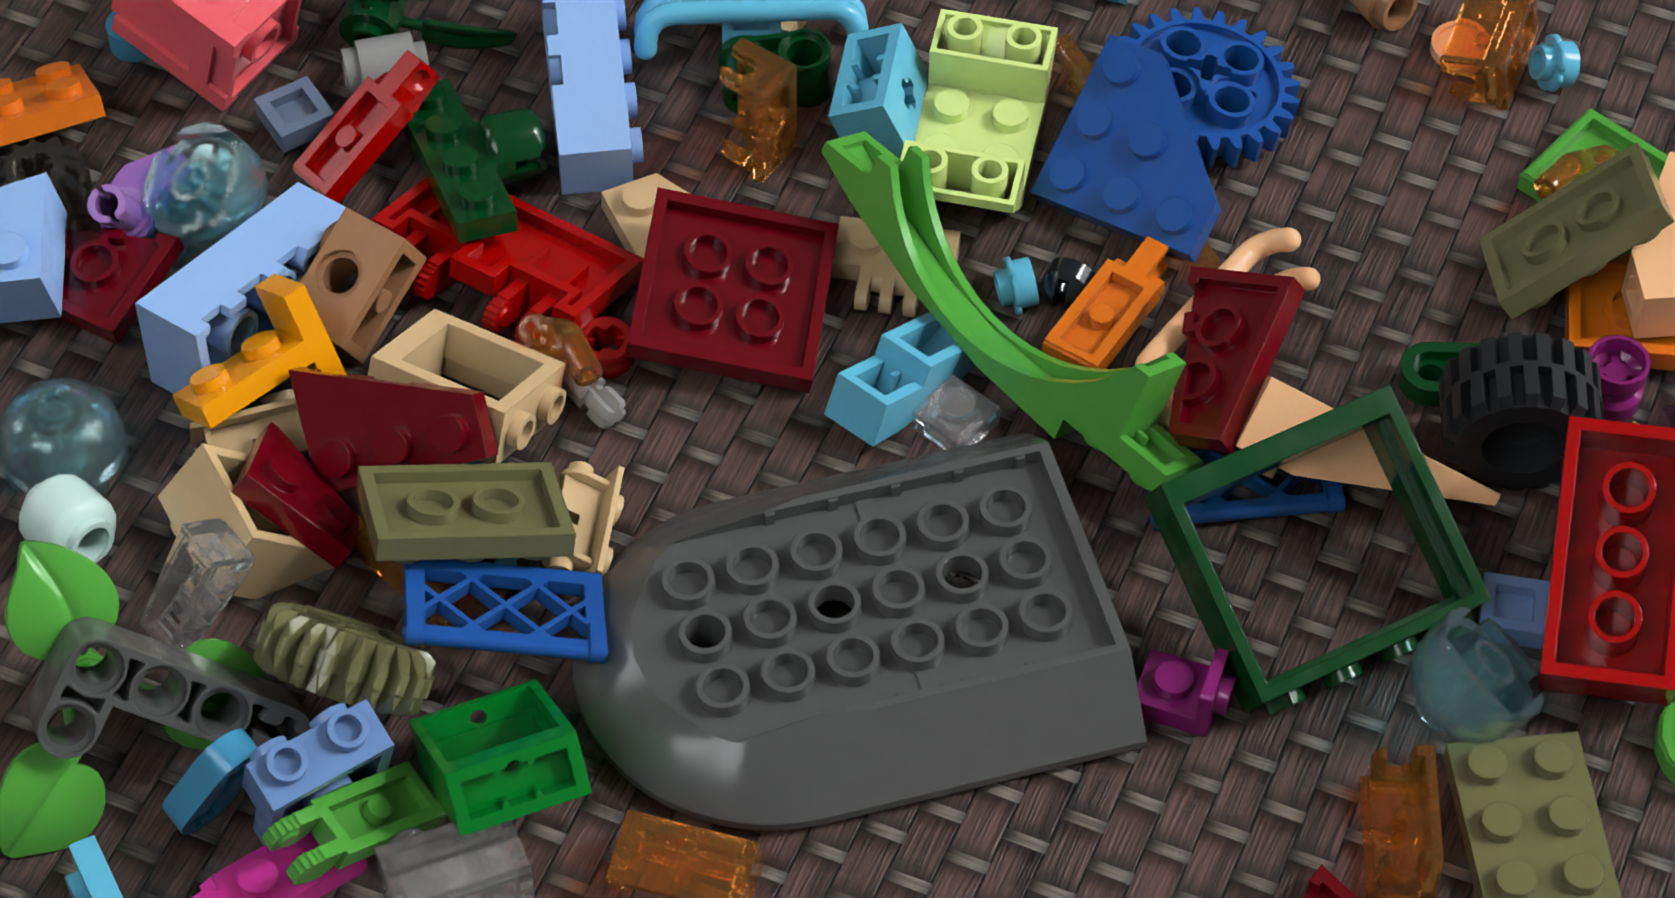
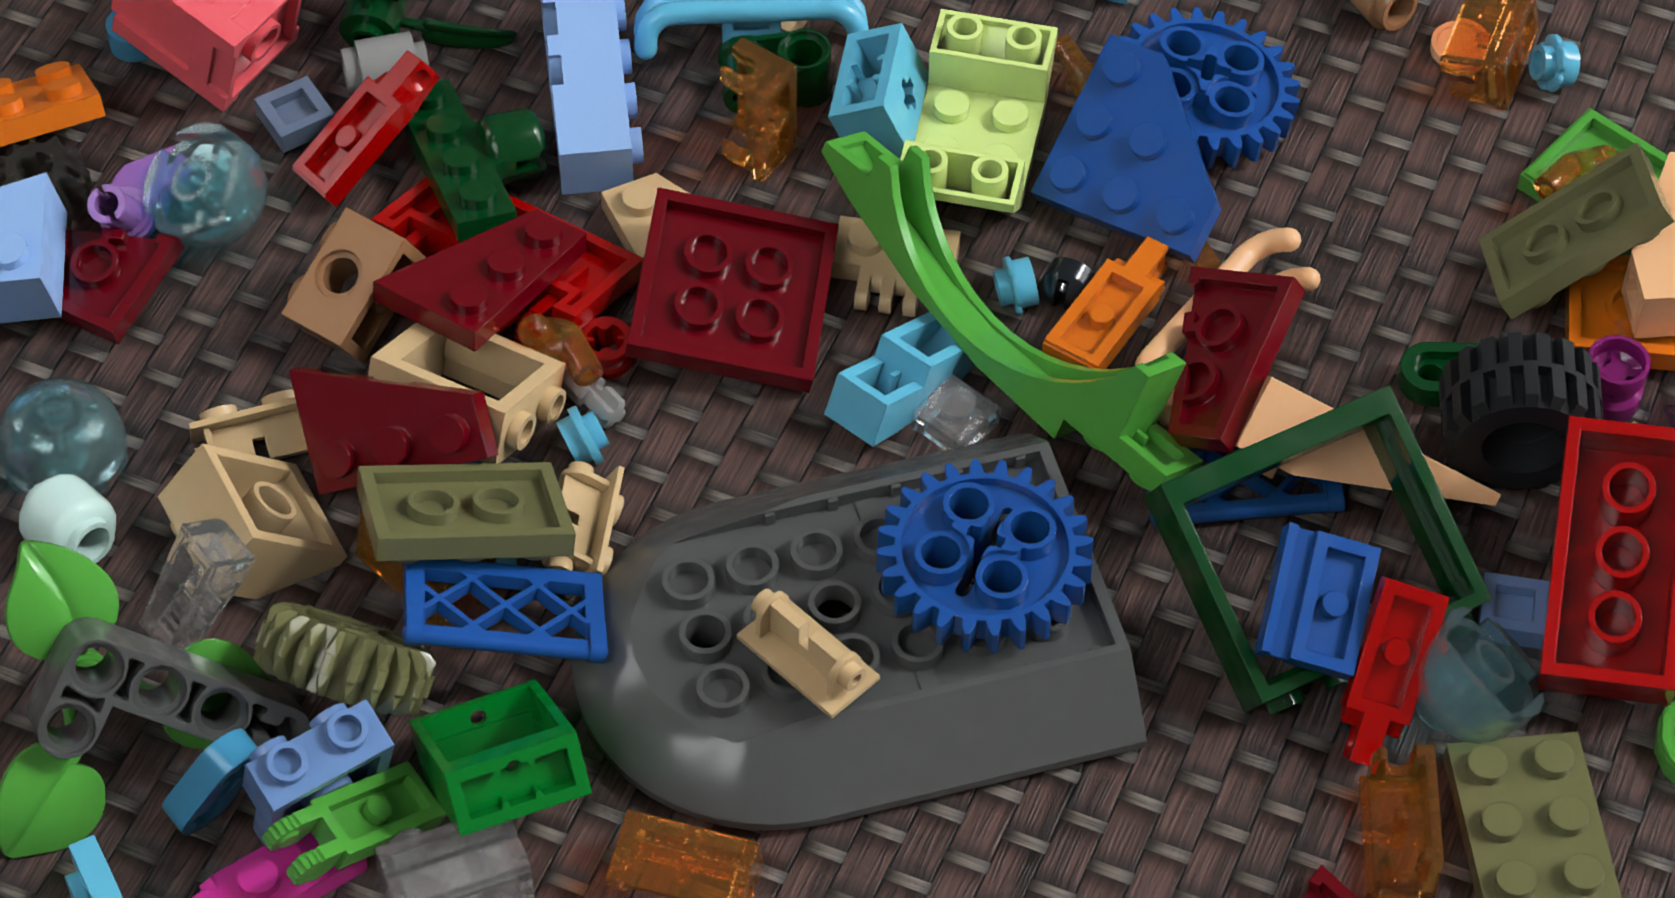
(212, 301): light blue wedge -> none
(264, 357): light orange bracket -> none
(296, 497): dark red wing -> none
(483, 280): none -> dark red wing
(583, 436): none -> medium azure plate
(806, 653): none -> tan hinge
(932, 533): none -> blue gear
(1185, 691): magenta bracket -> none
(1318, 601): none -> blue plate
(1386, 673): none -> red hinge

